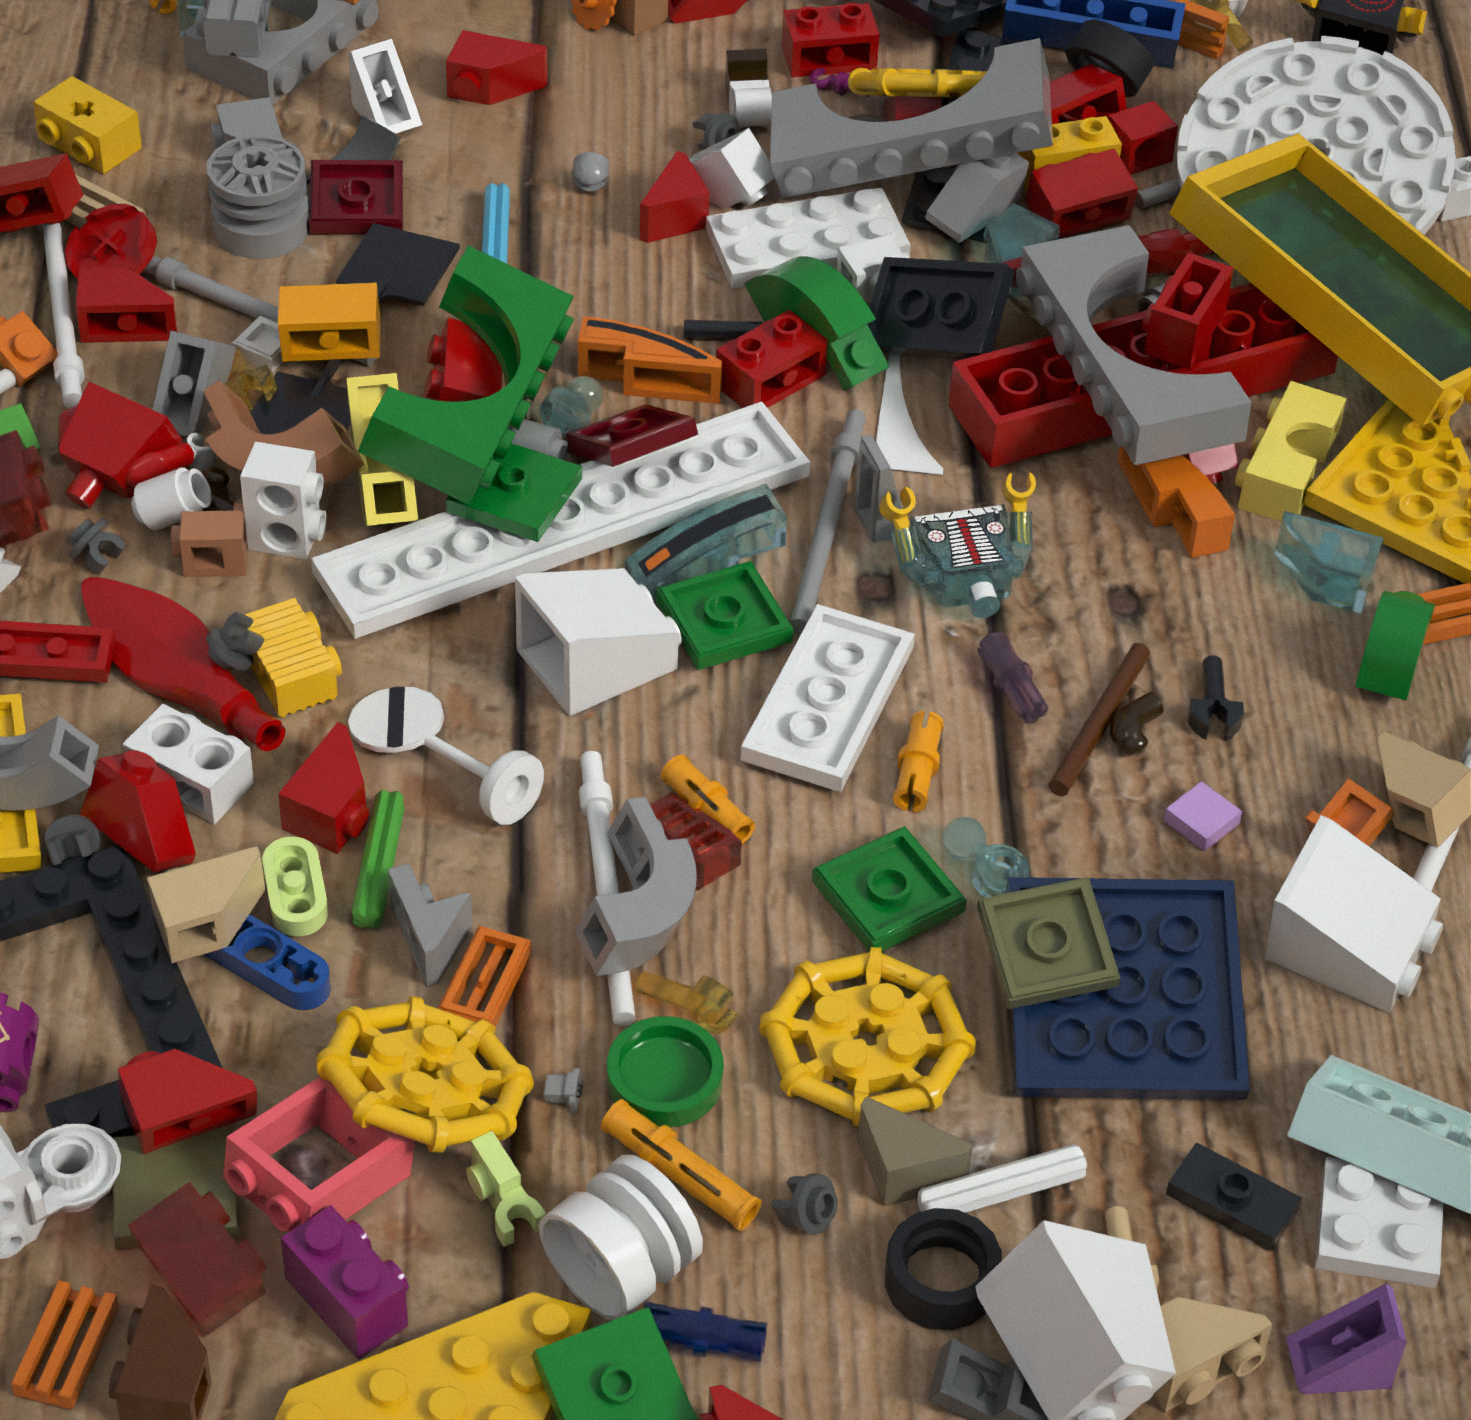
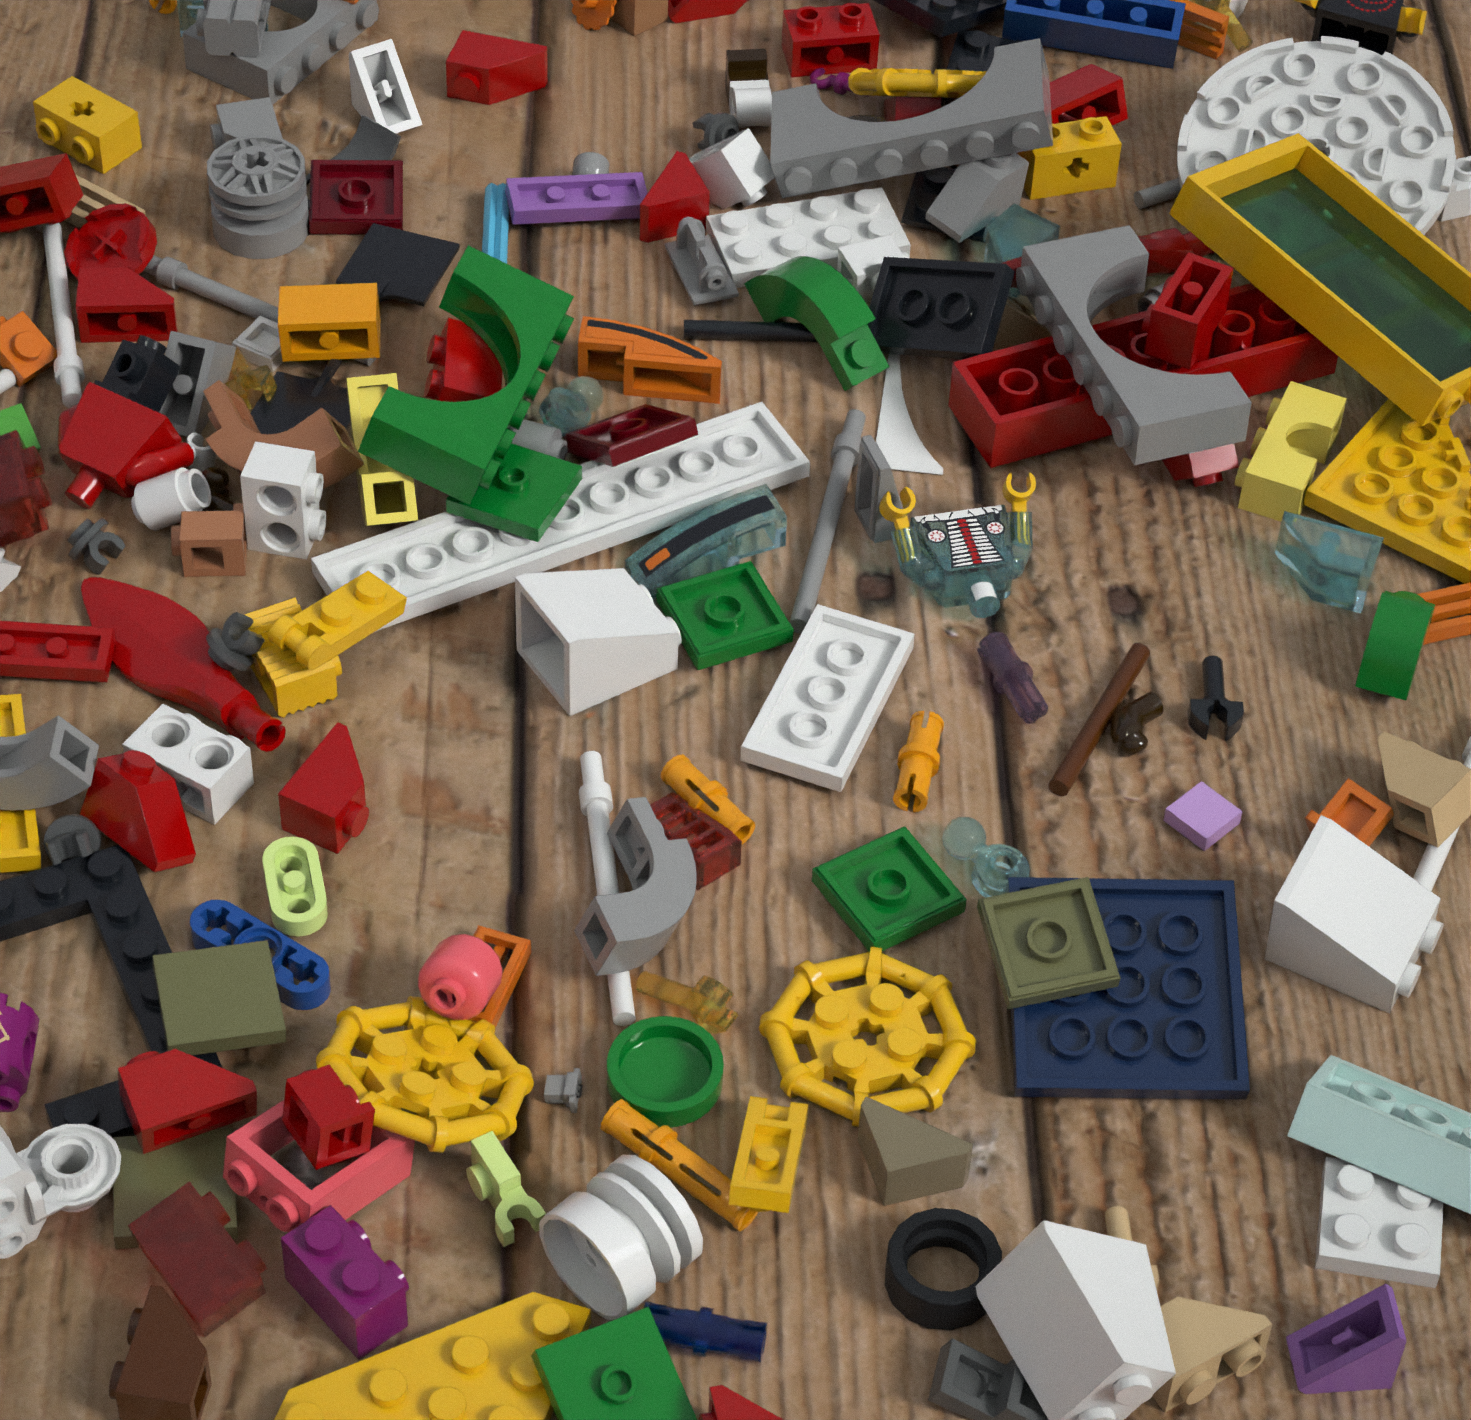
(81, 1303): orange tile -> none
(141, 373): none -> black brick
(206, 902): tan slope -> none
(219, 998): none -> olive tile
(326, 1117): none -> red brick
(338, 620): none -> yellow plate
(377, 859): bright green axle -> none
(409, 717): white piece -> none
(429, 927): light grey slope -> none
(460, 977): none -> coral head
(575, 197): none -> medium lavender plate
(699, 264): none -> light grey hinge
(768, 1156): none -> yellow plate
(772, 361): red brick -> none
(811, 1205): dark grey plate -> none
(1006, 1181): white axle -> none
(1083, 192): red brick -> none
(1113, 51): black tyre -> none
(1145, 136): red brick -> none
(1182, 496): orange slope -> none
(1233, 1196): black plate -> none

